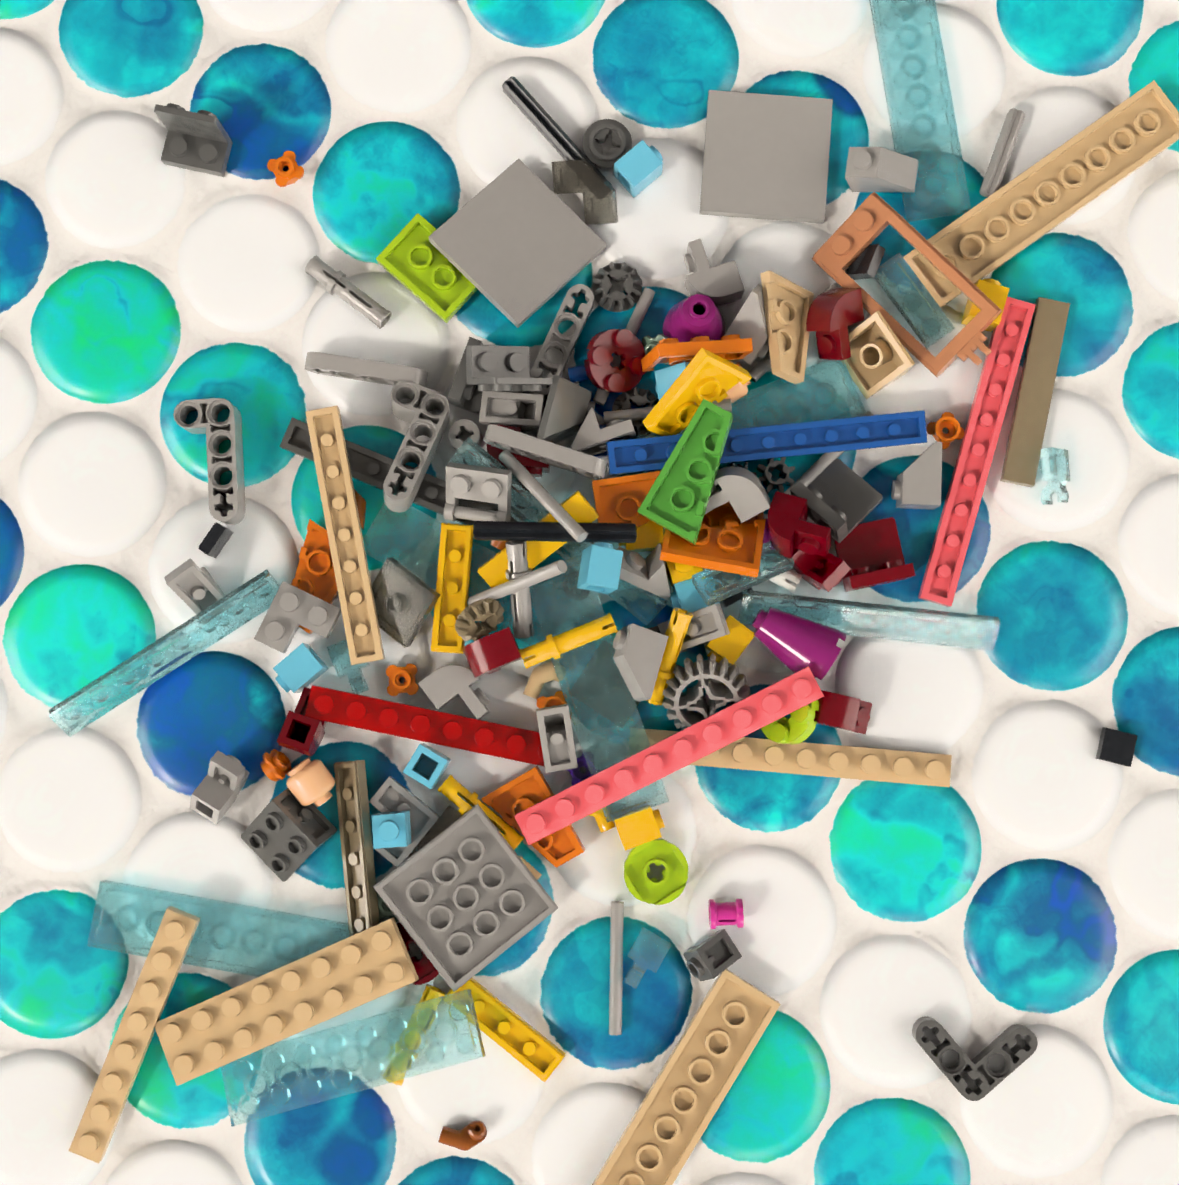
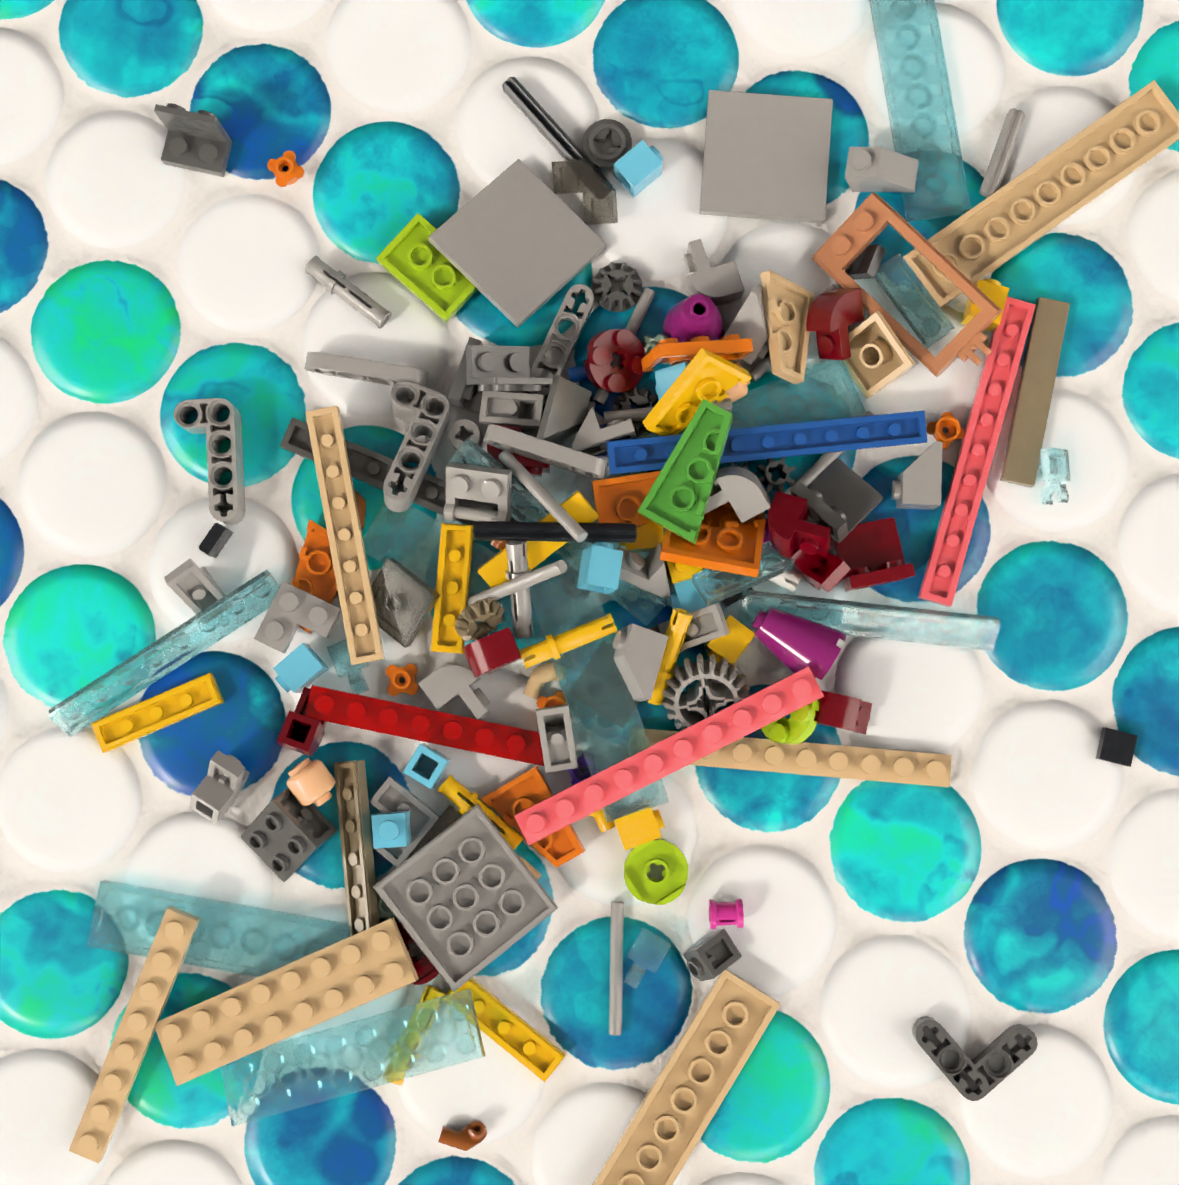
(157, 712): none -> yellow tile
(275, 765): orange plate -> none

